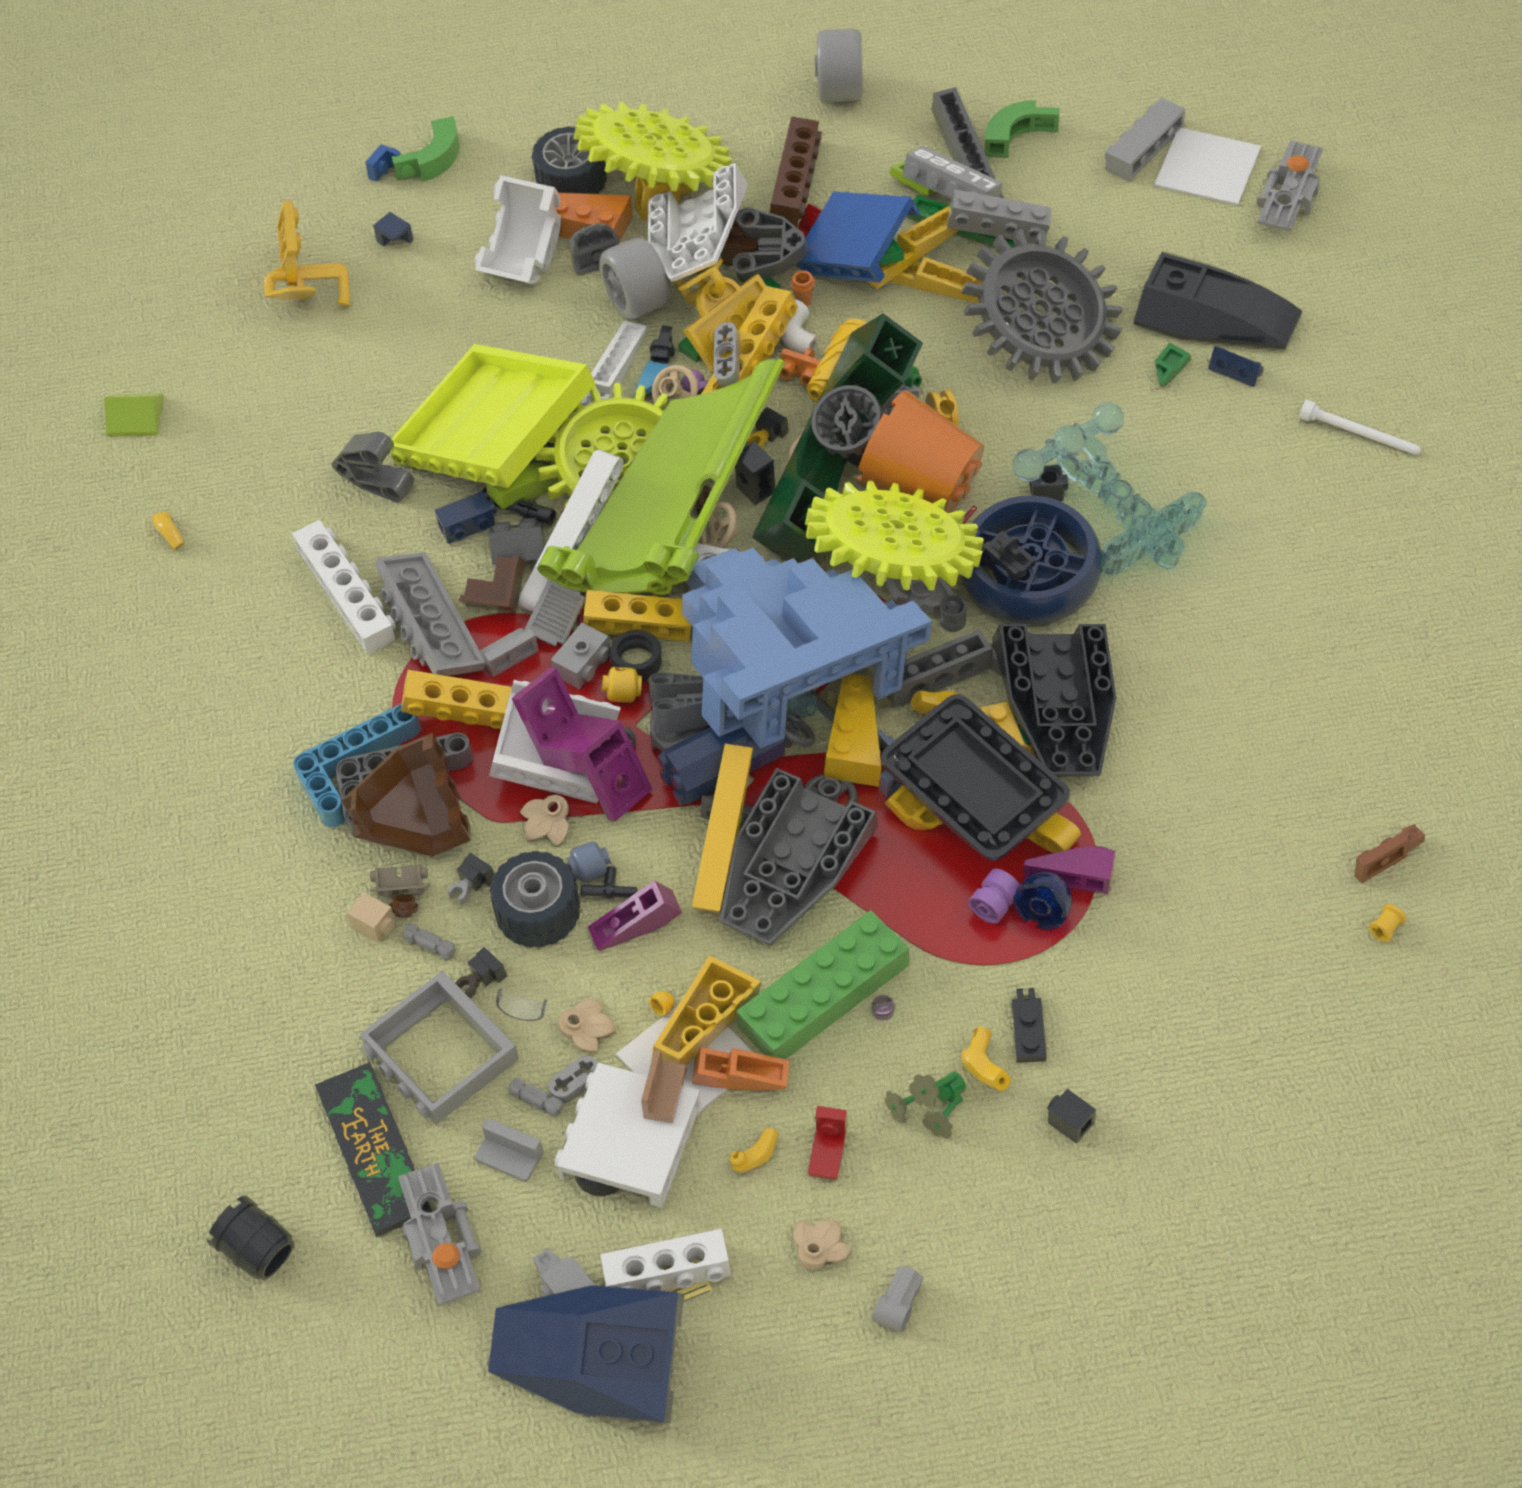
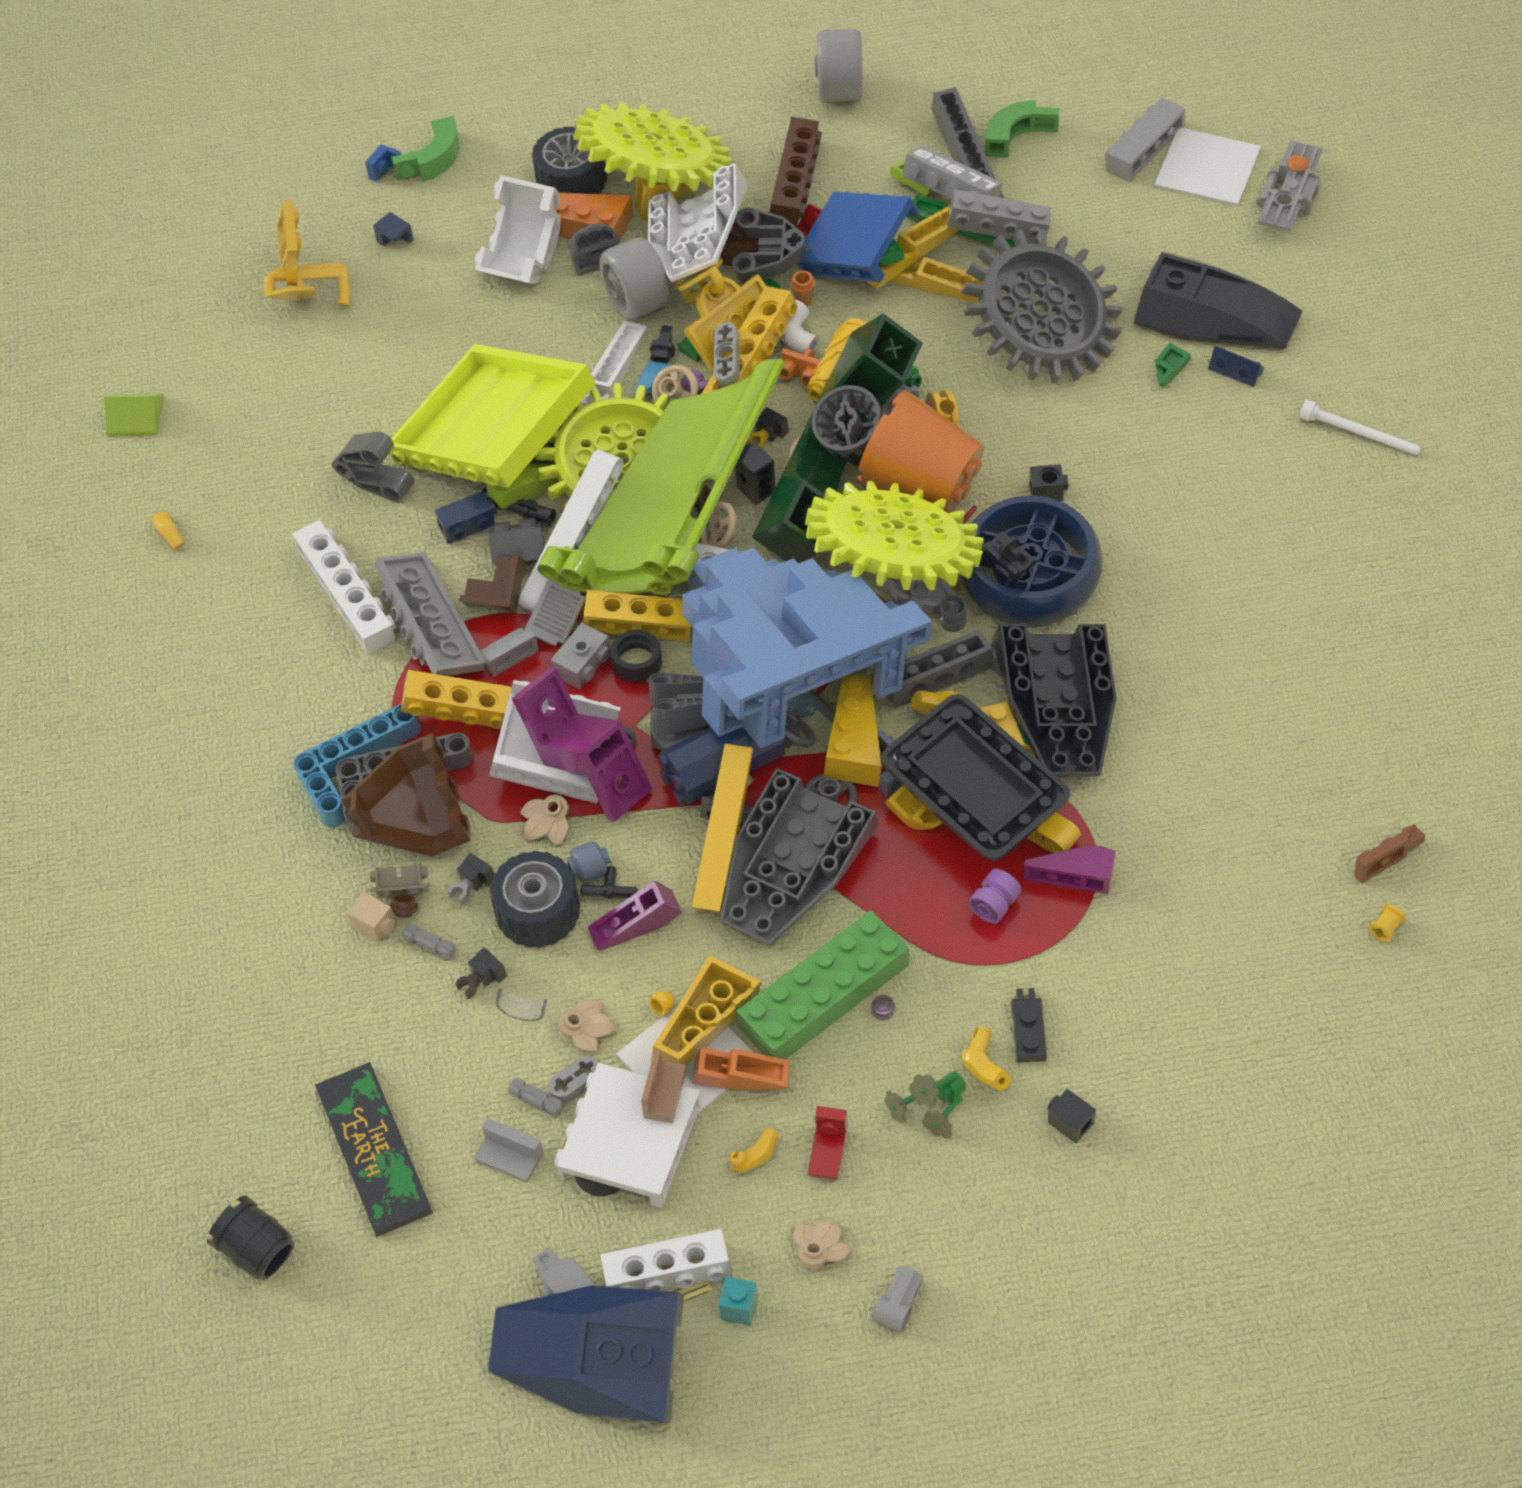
(410, 1012): light grey piece -> none
(429, 1238): light grey piece -> none
(622, 684): yellow head -> none
(738, 1301): none -> teal brick
(1044, 900): clear blue cylinder -> none
(1117, 495): clear light blue piece -> none

